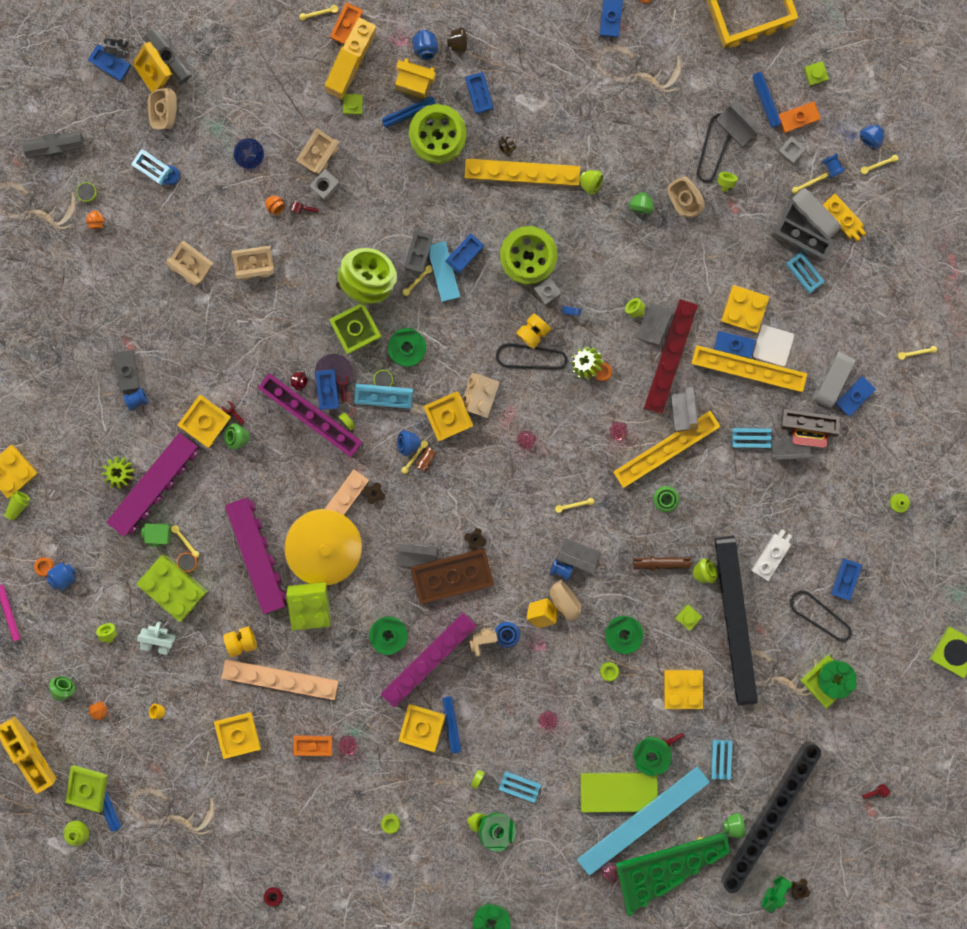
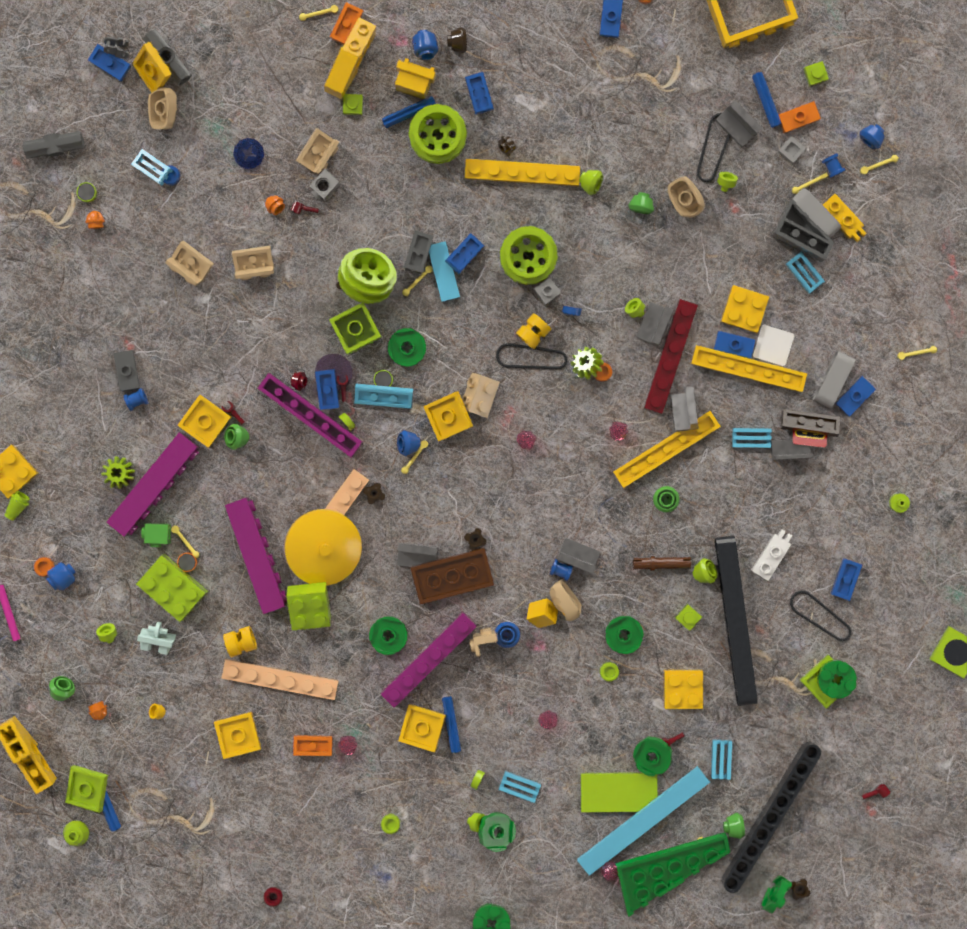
(426, 459): dark orange pin -> none
(559, 508): light yellow hinge -> none

